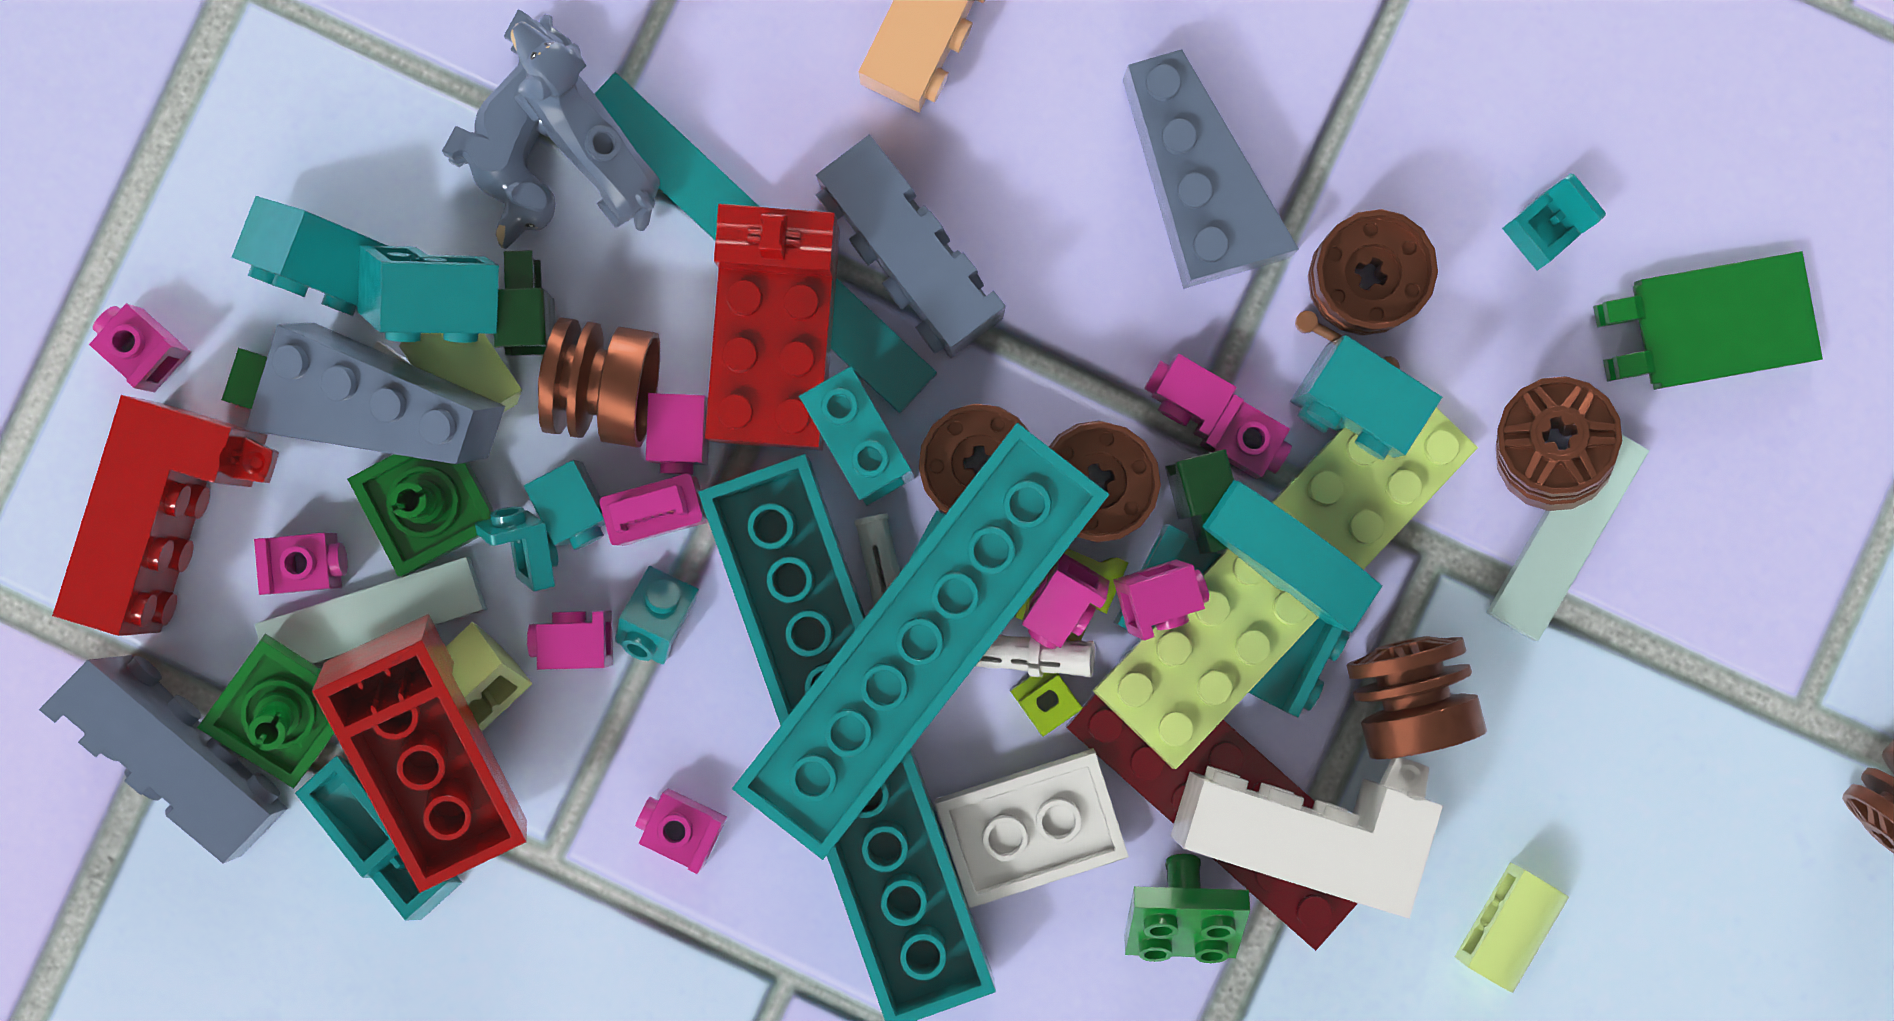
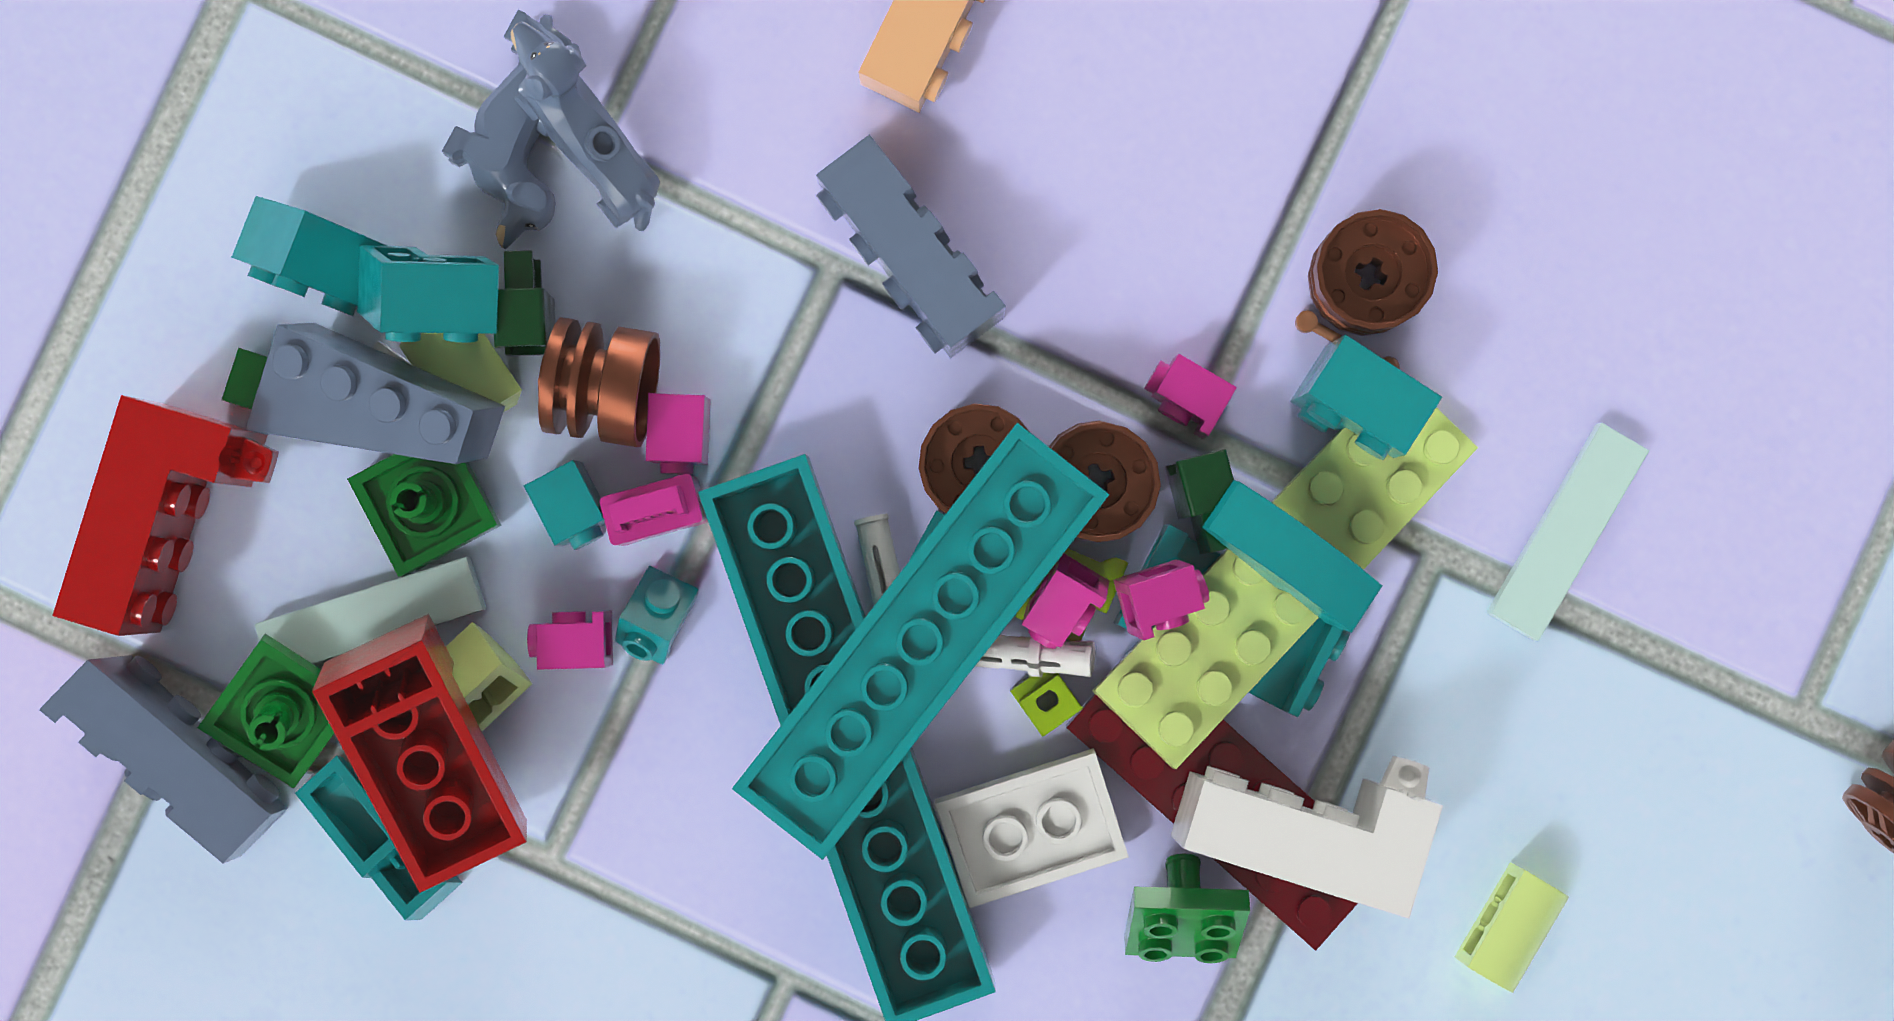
(153, 354): dark pink brick -> none
(277, 563): dark pink brick -> none
(530, 545): teal bracket -> none
(700, 186): teal tile -> none
(700, 824): dark pink brick -> none
(771, 324): red hinge -> none
(857, 436): teal panel -> none
(1202, 181): sand blue wedge -> none
(1229, 432): dark pink brick -> none
(1416, 698): copper wheel -> none
(1539, 470): copper wheel -> none
(1554, 221): teal bracket -> none
(1717, 322): green tile -> none

